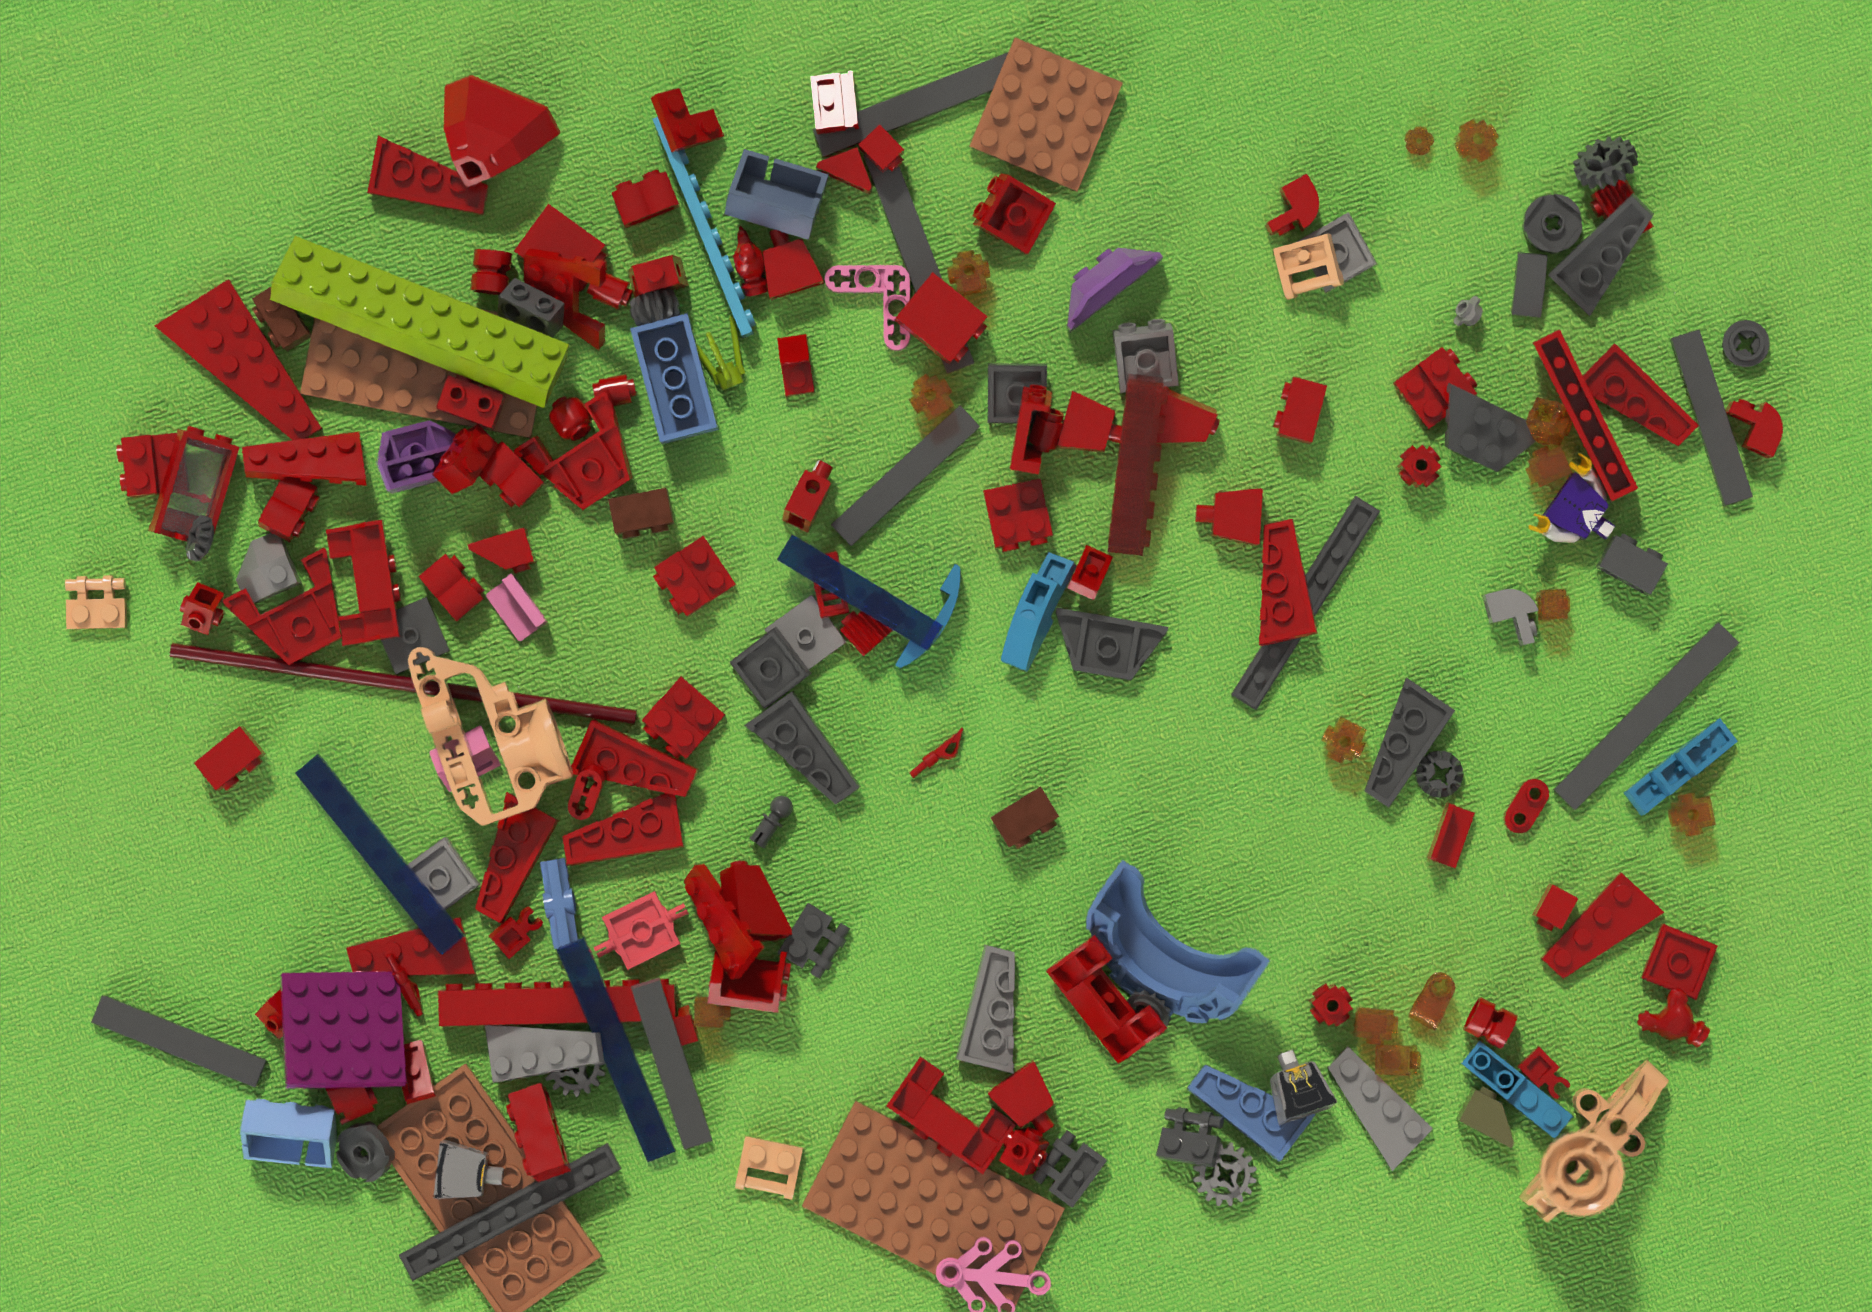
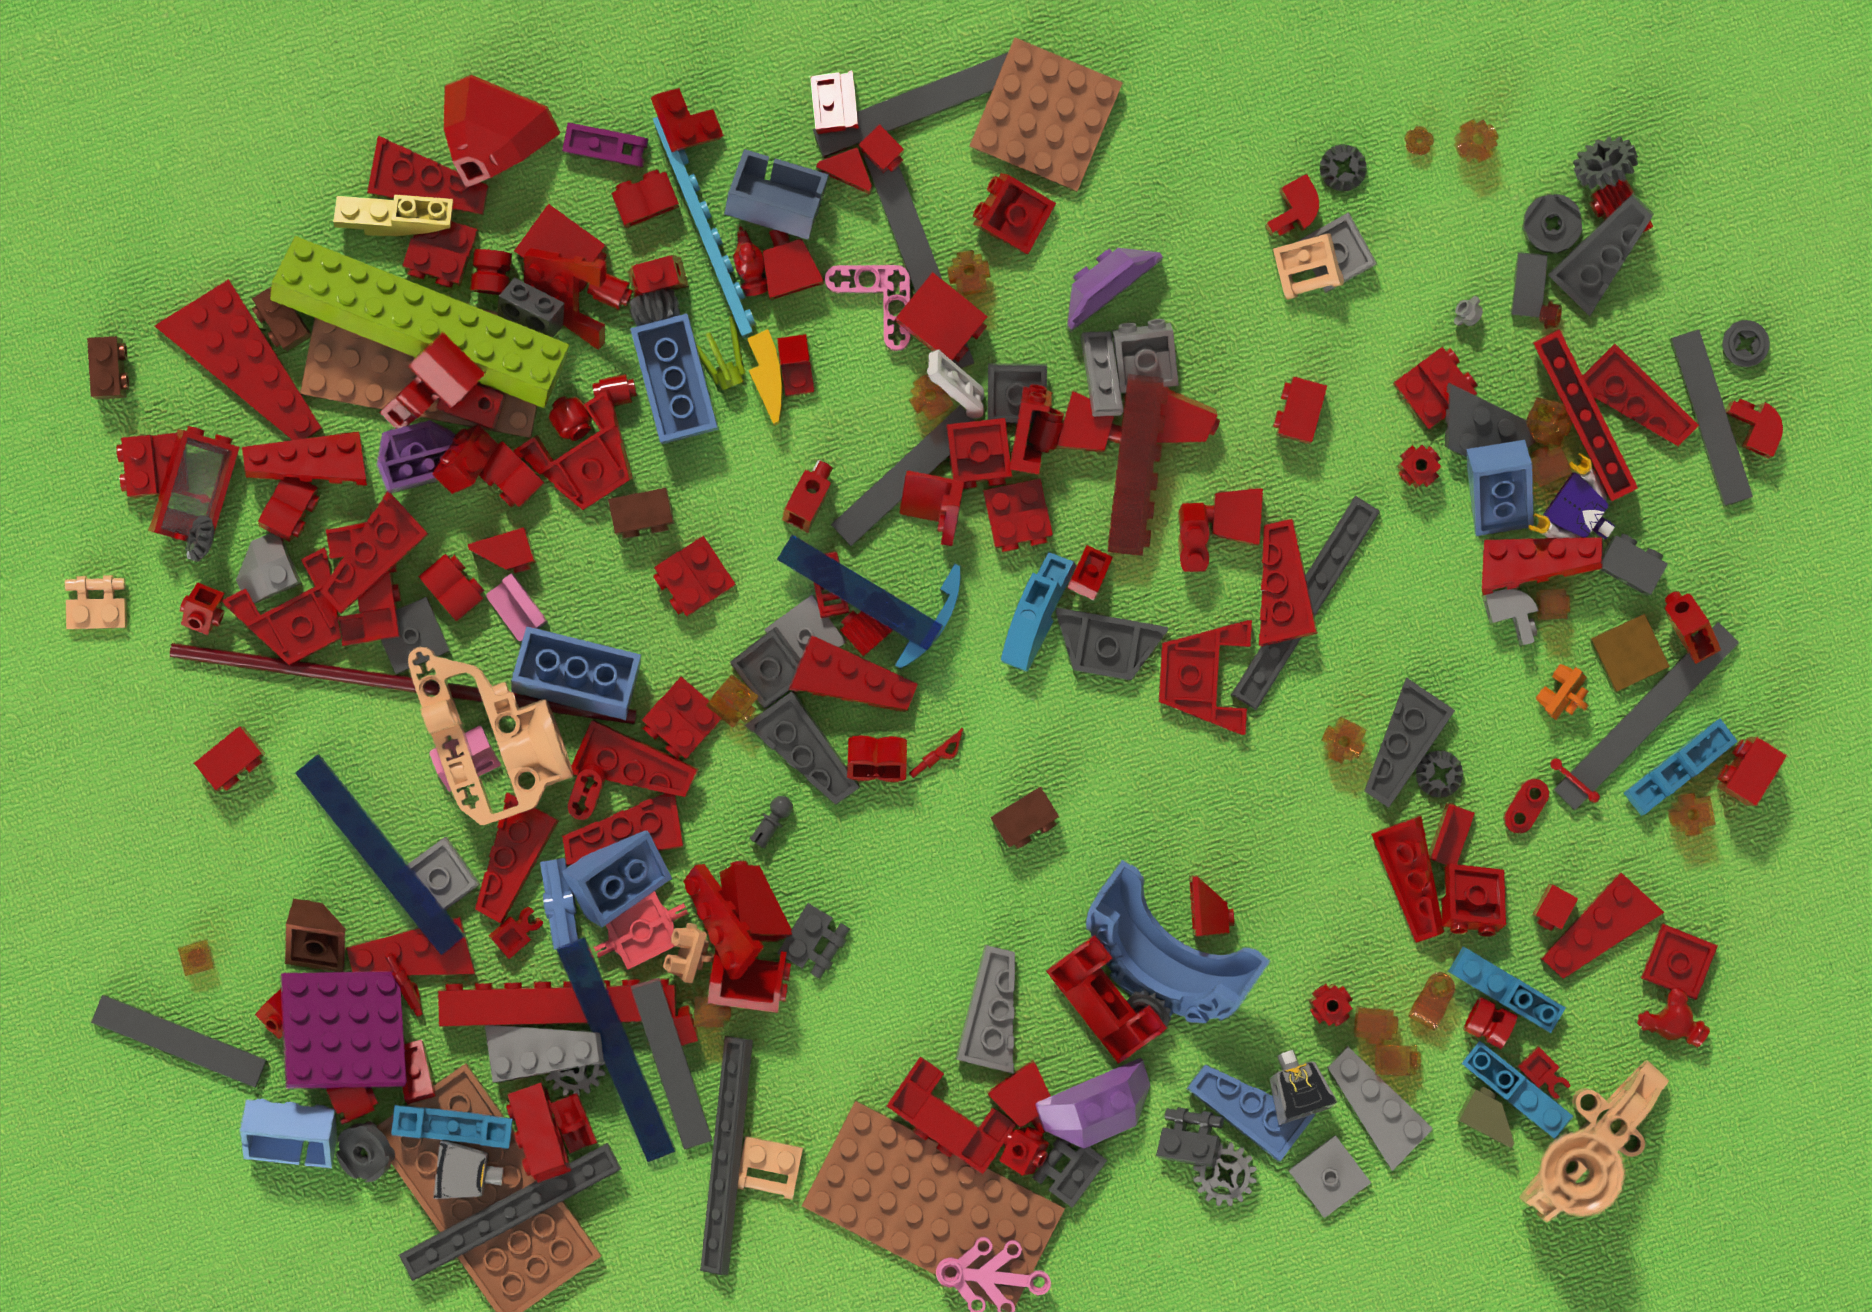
(107, 367): none -> copper brick
(196, 957): none -> clear orange plate
(314, 937): none -> copper slope
(379, 546): none -> red wing
(393, 217): none -> light yellow slope
(441, 254): none -> red plate
(441, 373): none -> red plate
(452, 1126): none -> dark azure slope
(573, 1122): none -> red hips
(576, 673): none -> medium blue brick
(604, 145): none -> magenta plate
(616, 877): none -> medium blue slope
(691, 955): none -> light nougat hips
(726, 1155): none -> dark grey tile
(733, 701): none -> clear orange brick
(768, 373): none -> yellow slope
(840, 674): none -> red wing
(877, 758): none -> red brick
(934, 500): none -> red bracket
(956, 383): none -> white plate
(979, 452): none -> red plate
(1097, 1106): none -> medium lavender wedge
(1101, 374): none -> light grey tile
(1191, 675): none -> red wing
(1193, 537): none -> red brick
(1208, 910): none -> red slope
(1329, 169): none -> dark grey gear
(1329, 1176): none -> light grey plate
(1411, 875): none -> red wing
(1474, 899): none -> red plate
(1500, 487): none -> medium blue slope
(1506, 989): none -> dark azure slope
(1525, 560): none -> red wing
(1550, 315): none -> clear red plate
(1556, 764): none -> red hinge
(1571, 682): none -> orange hips
(1629, 652): none -> pearl gold tile
(1687, 619): none -> red torso
(1750, 770): none -> red brick

